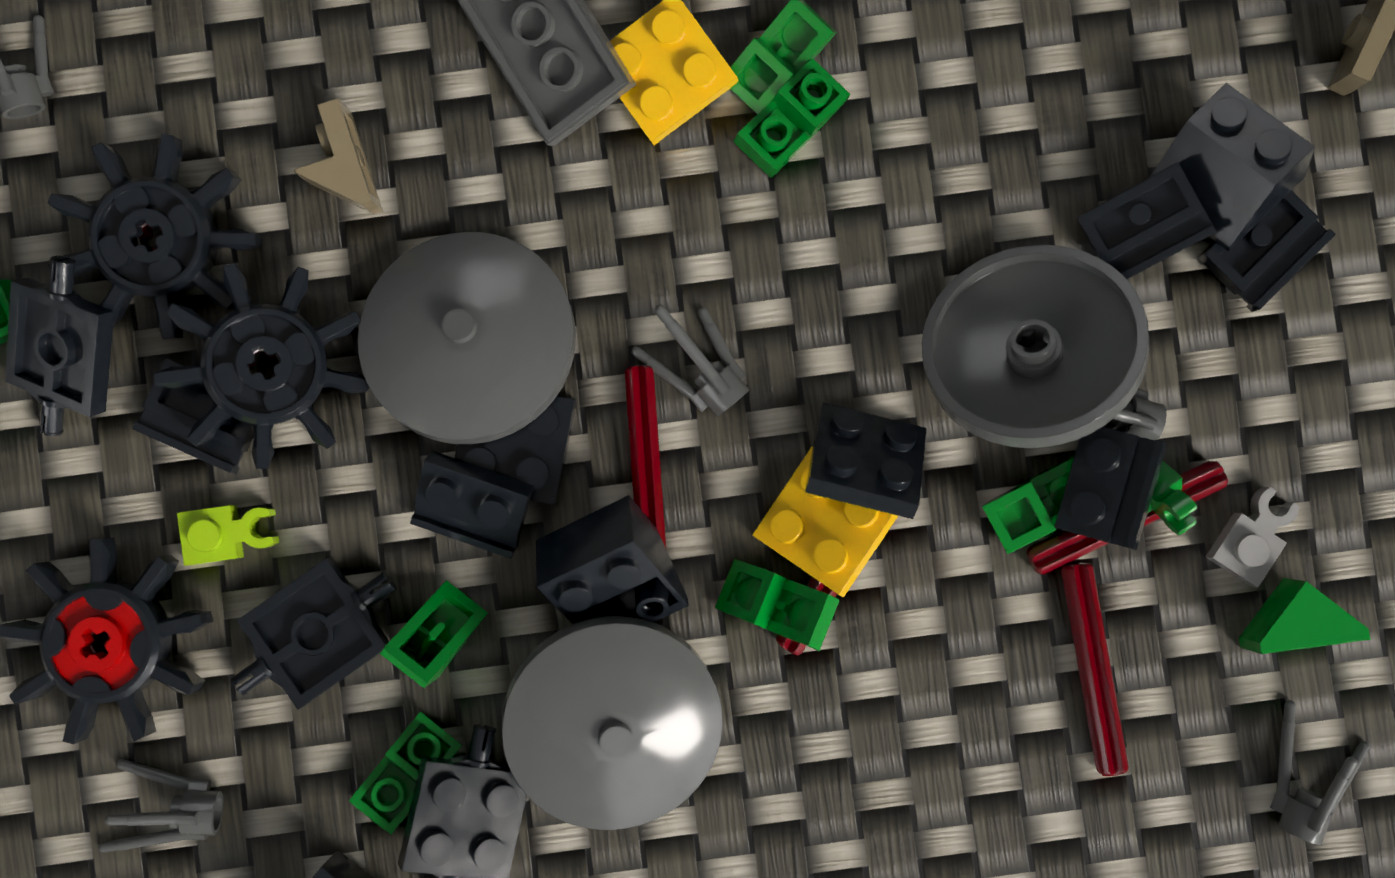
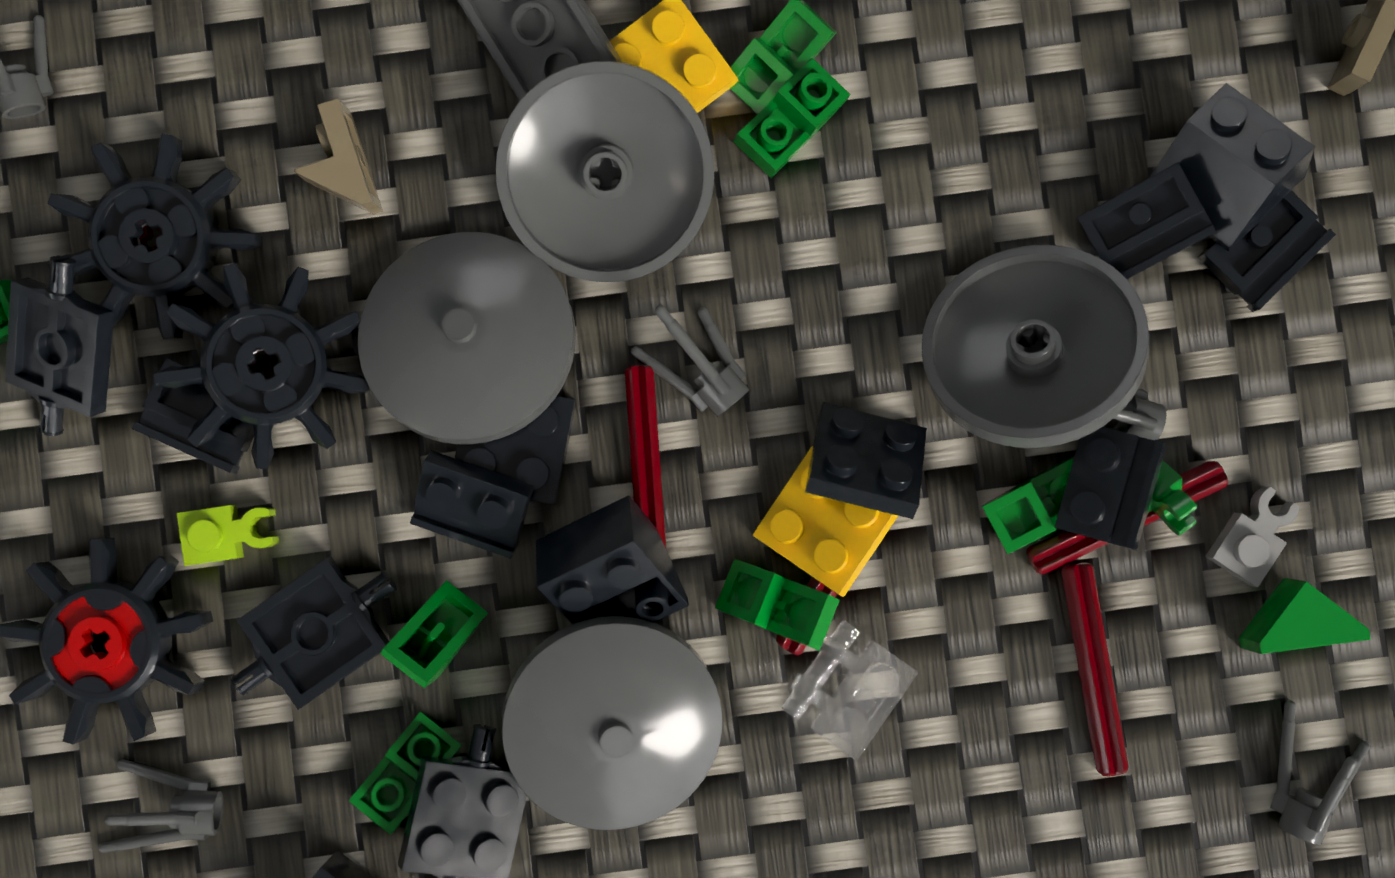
(605, 171): none -> dark grey dish
(862, 699): none -> clear plate

